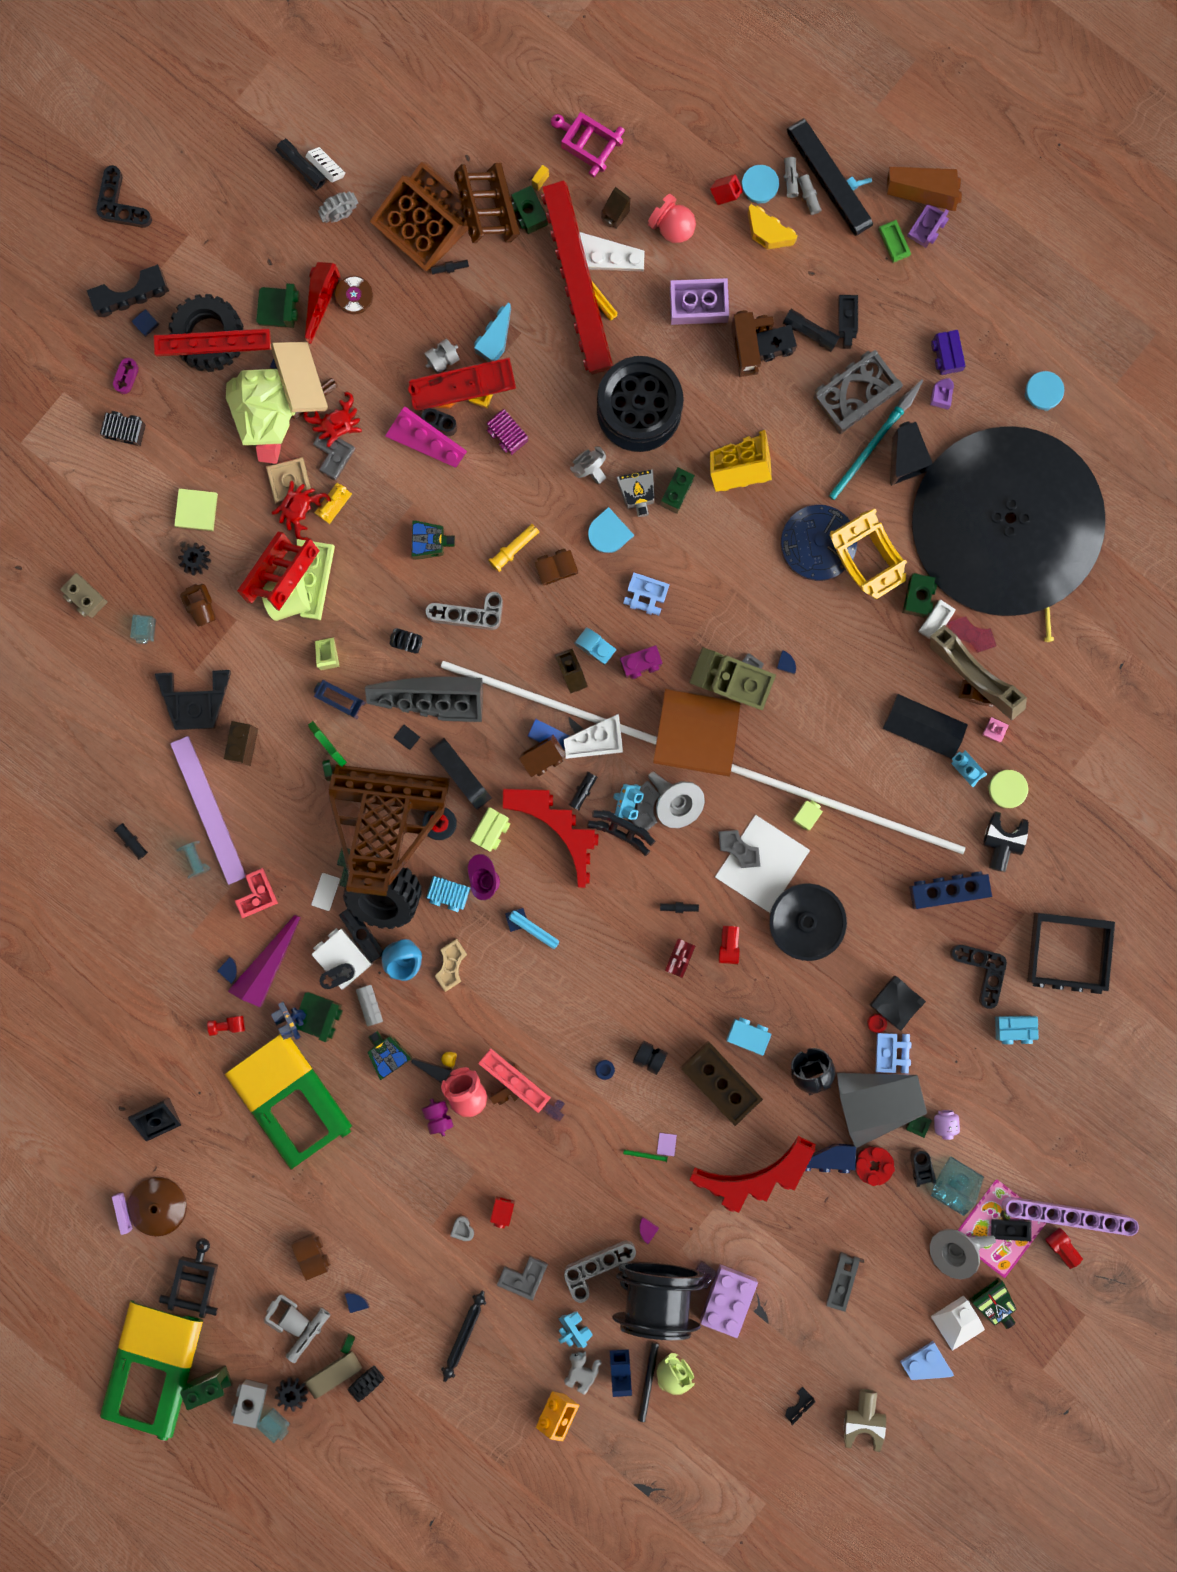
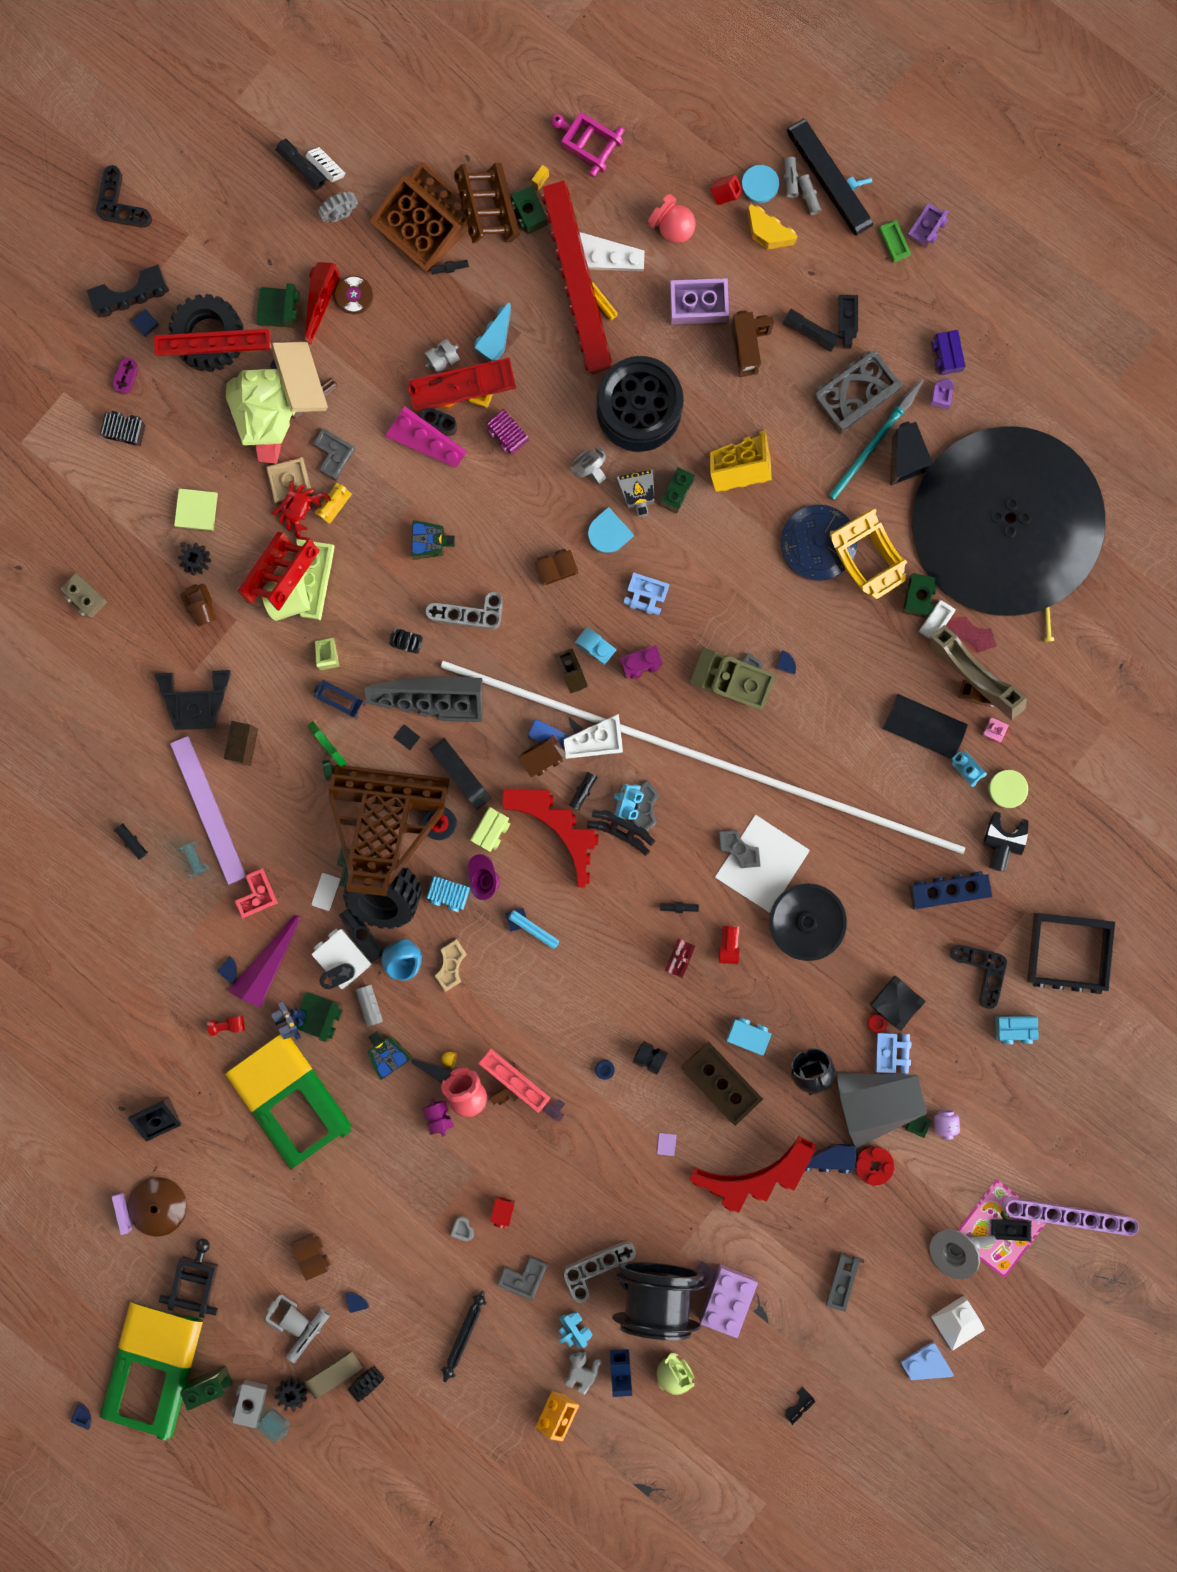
(82, 1416): none -> dark blue tile
(143, 629): clear light blue brick -> none
(336, 422): red animal -> none
(347, 1343): dark green tile -> none
(507, 553): yellow pin -> none
(616, 208): dark brown slope -> none
(645, 1155): green piece -> none
(647, 1230): magenta tile -> none
(648, 1381): black bar -> none
(678, 802): piece -> none
(697, 732): dark orange slope -> none
(783, 336): black brick -> none
(807, 815): yellowish green brick -> none
(865, 1421): dark tan connector -> none
(922, 1171): black piece -> none
(926, 185): dark orange slope -> none
(957, 1186): clear light blue slope -> none
(995, 1303): torso -> none
(1044, 390): medium azure tile -> none
(1061, 1244): red piece -> none

